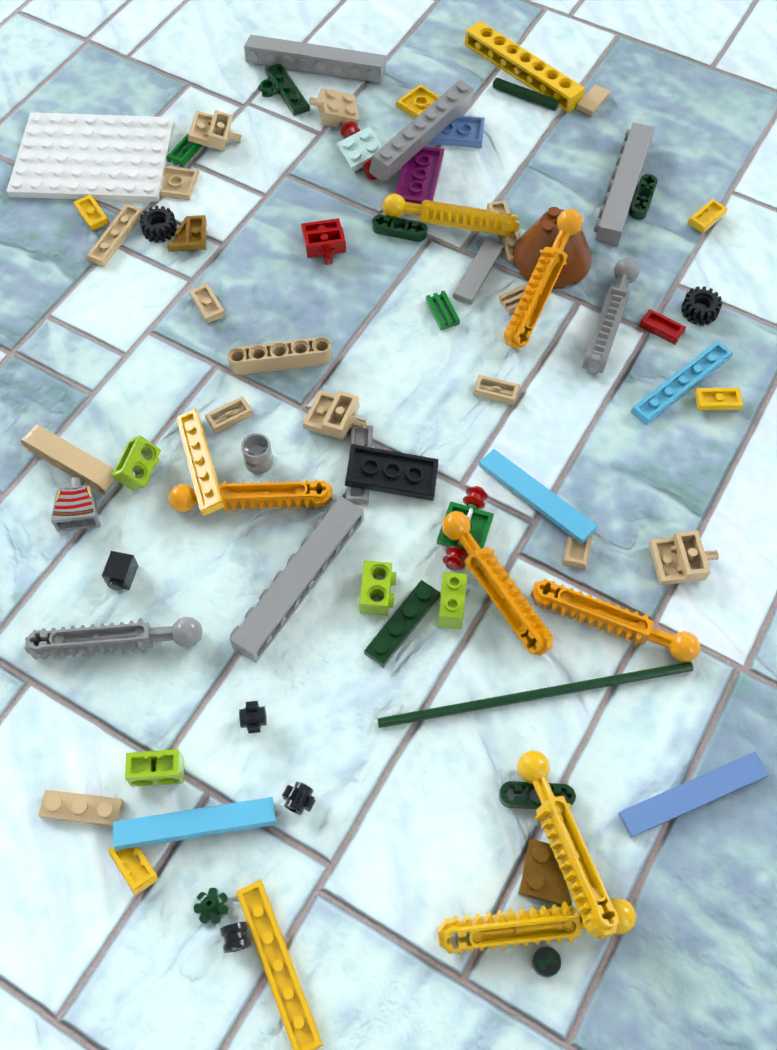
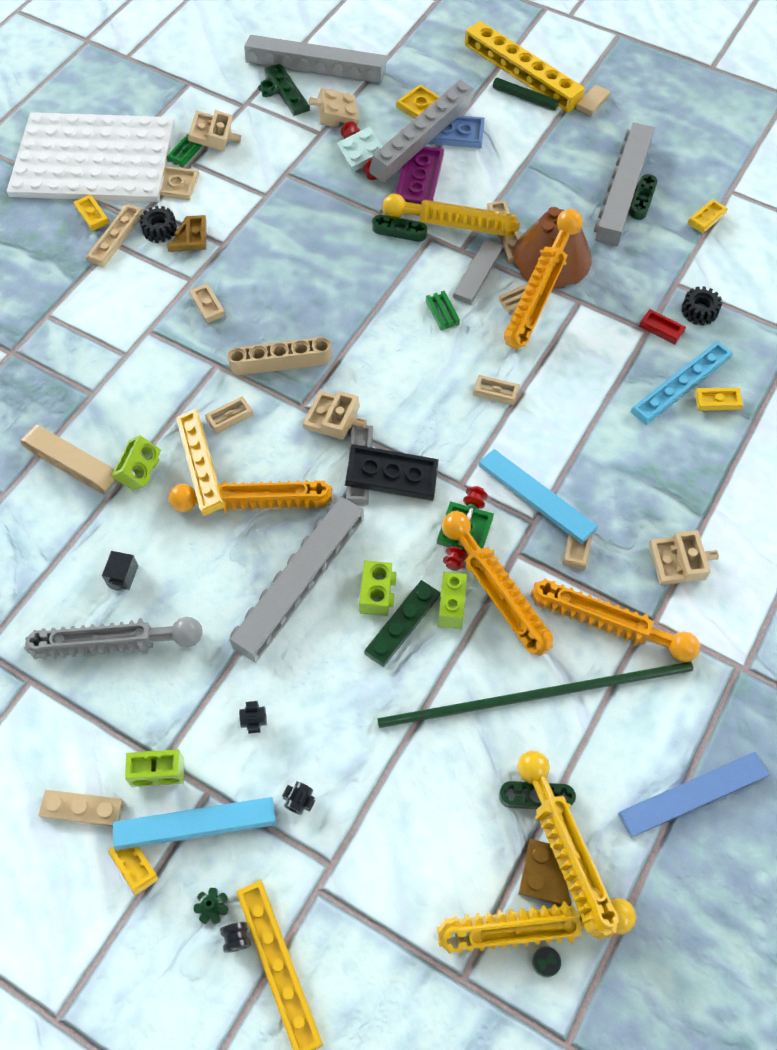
(75, 507): light grey torso -> none
(257, 453): light grey wheel -> none
(323, 239): red plate -> none
(625, 272): light grey gear -> none

